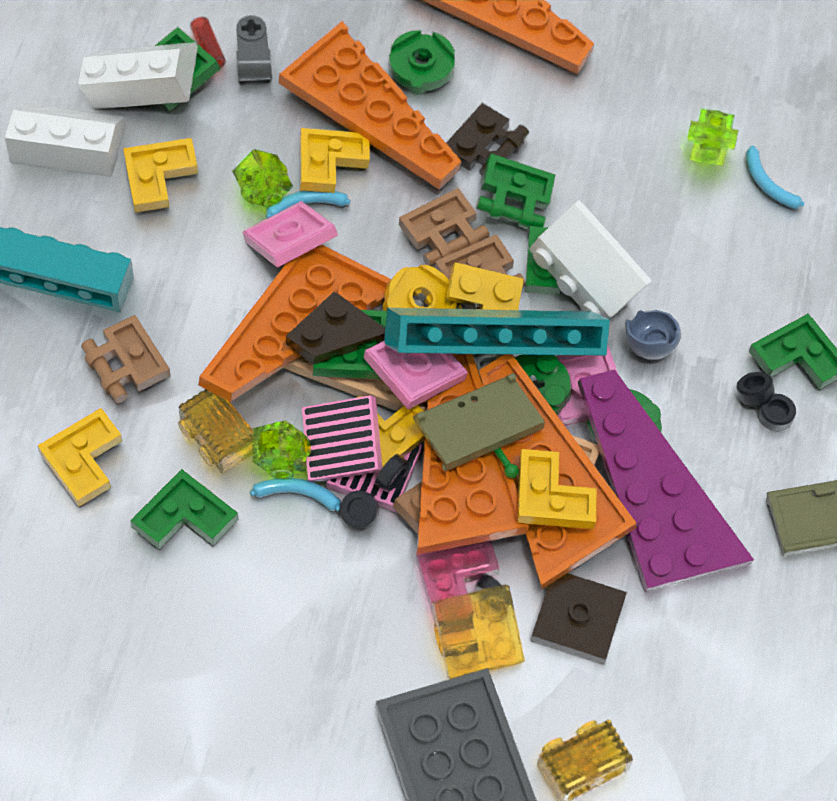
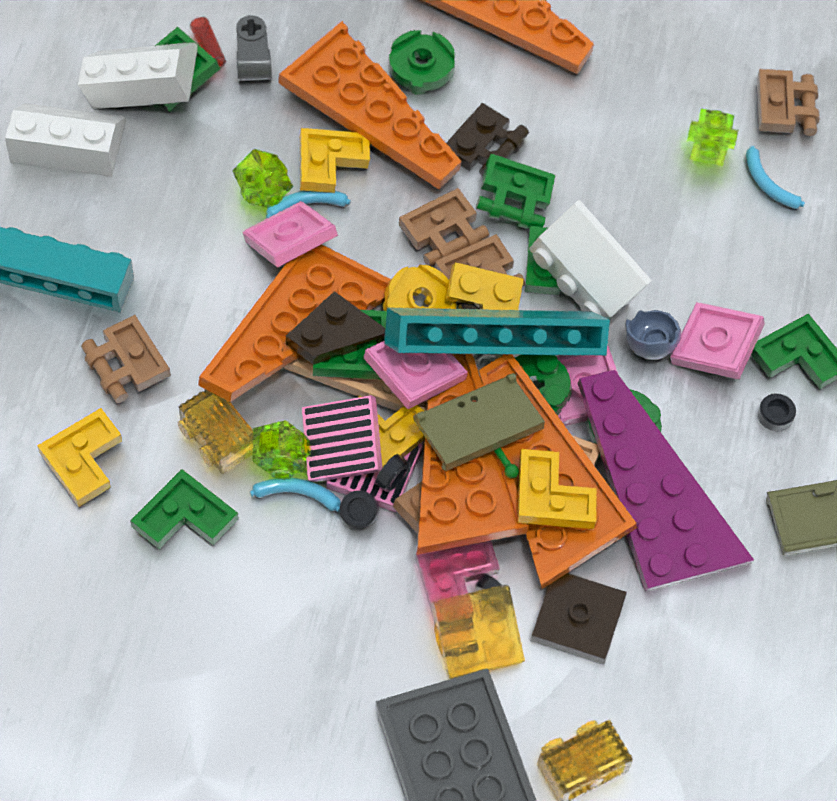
(151, 165): yellow plate -> none
(718, 340): none -> bright pink tile
(755, 388): black tile -> none
(777, 106): none -> medium nougat plate

